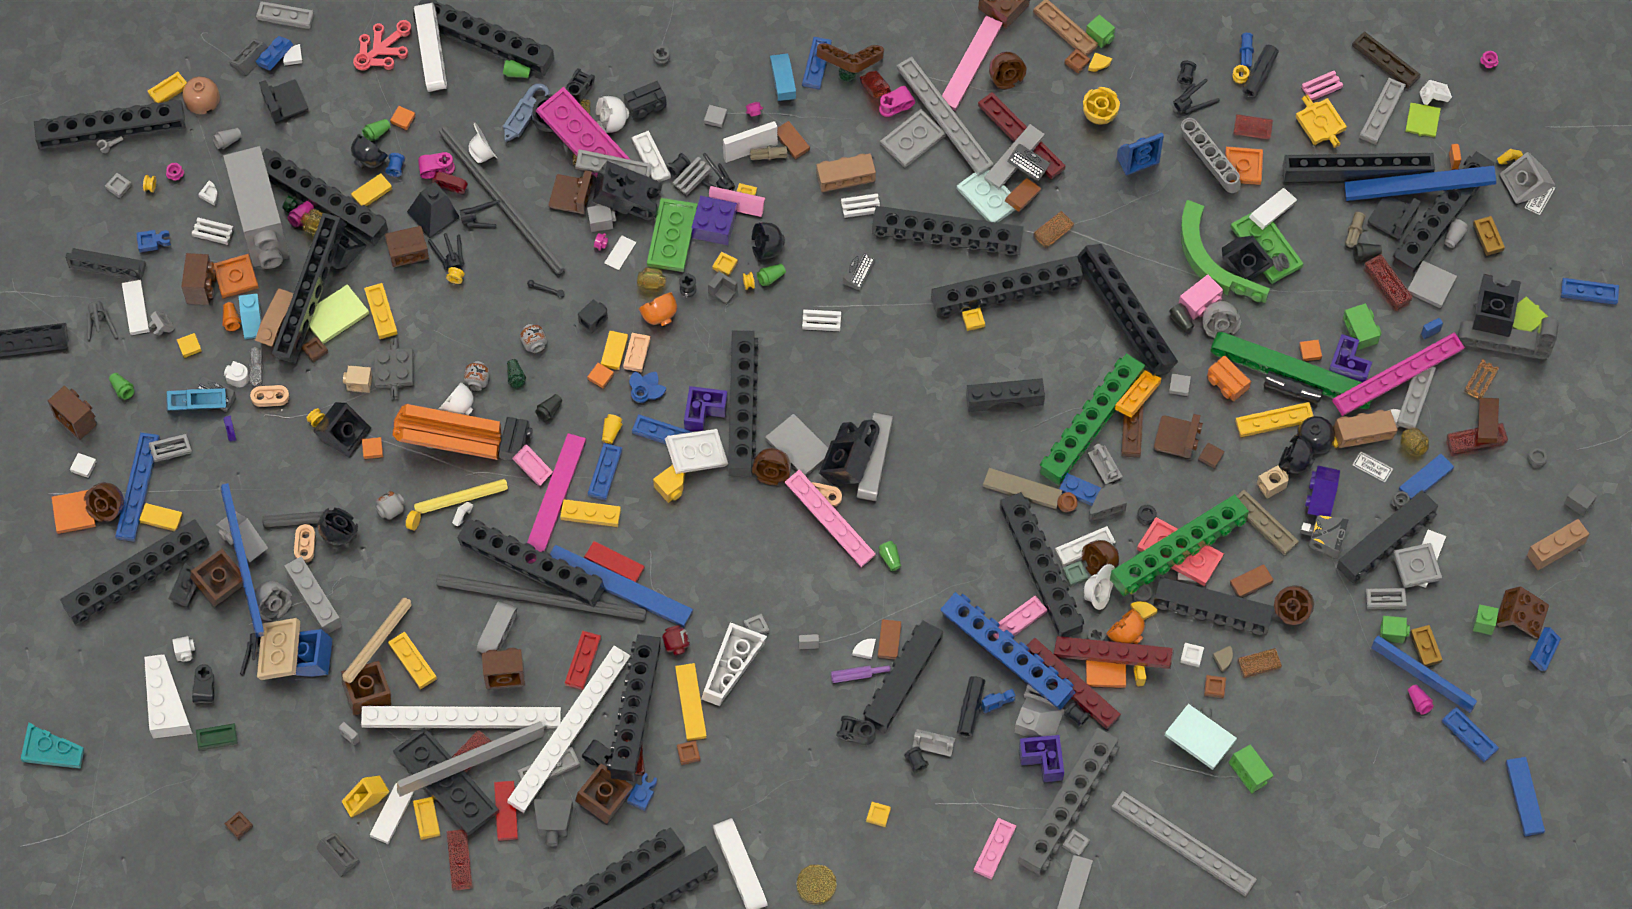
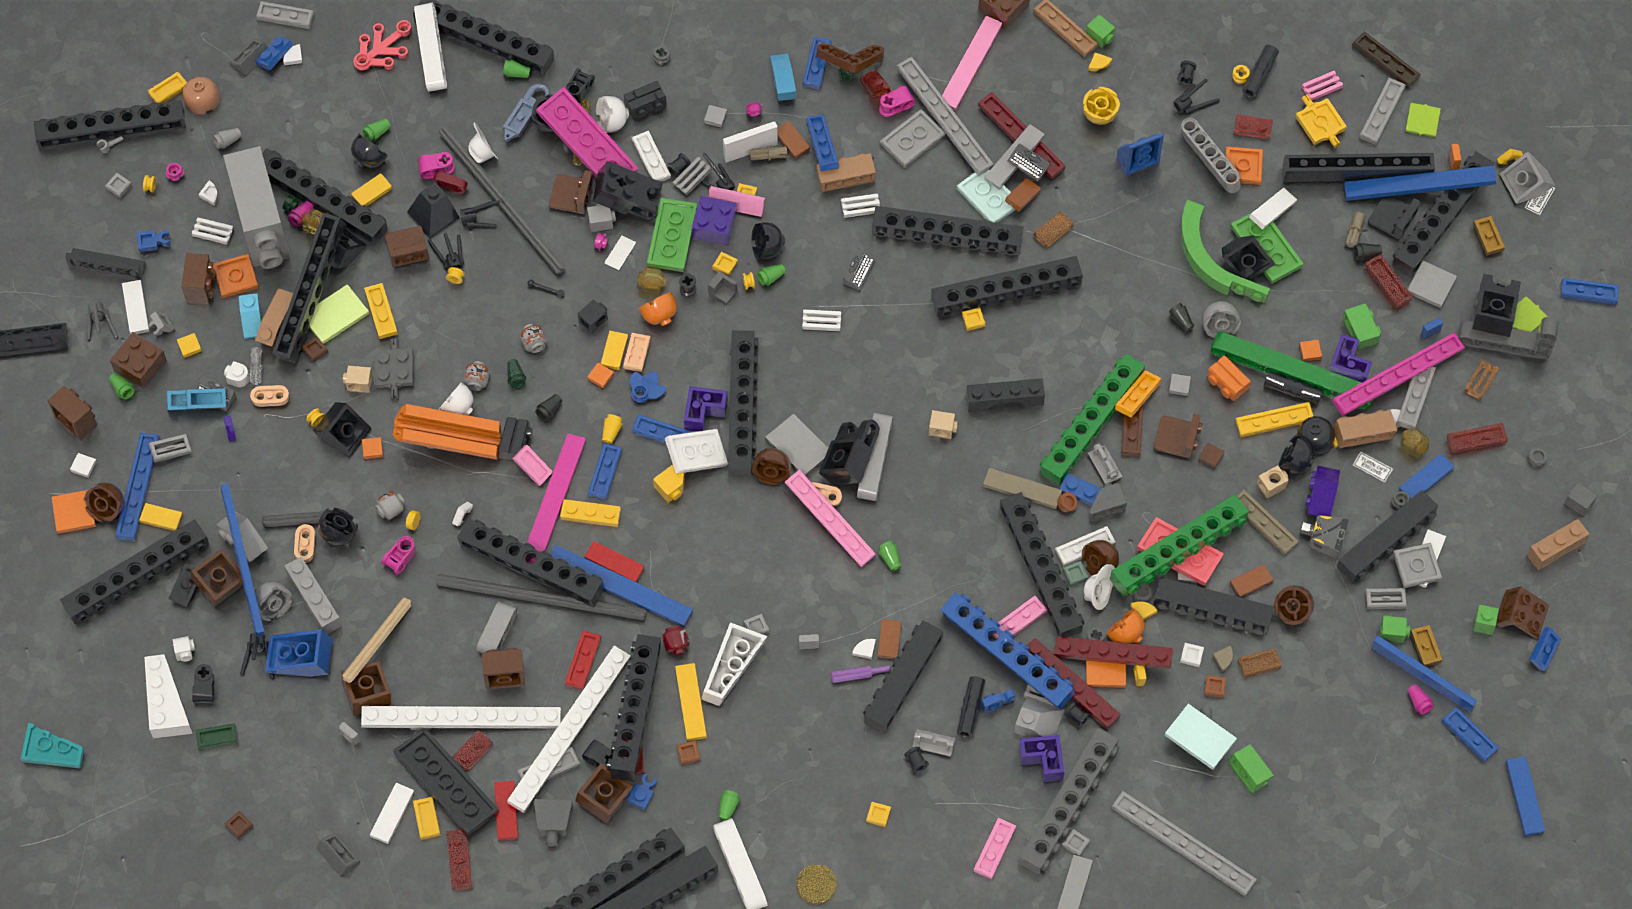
(138, 360): none -> reddish brown brick
(231, 319): orange cone -> none
(278, 649): tan plate -> none
(283, 99): black bracket -> none
(365, 795): yellow slope -> none
(395, 165): blue bush -> none
(398, 558): none -> dark pink piece
(402, 117): orange tile -> none
(412, 660): yellow plate -> none
(461, 496): light yellow axle -> none
(470, 759): light grey tile -> none
(594, 161): light grey tile -> none
(728, 803): none -> bright green cone
(822, 142): none -> blue tile
(852, 729): black piece -> none
(942, 424): none -> tan brick
(1007, 69): reddish brown cylinder -> none
(1077, 61): dark orange tile -> none
(1127, 309): black brick -> none
(1146, 514): black tile -> none
(1201, 296): bright pink brick -> none
(1246, 49): blue axle -> none
(1280, 262): dark grey bush -> none
(1435, 90): white bracket -> none
(1455, 233): light grey cone -> none
(1488, 420): reddish brown tile -> none
(1489, 55): dark pink plate -> none

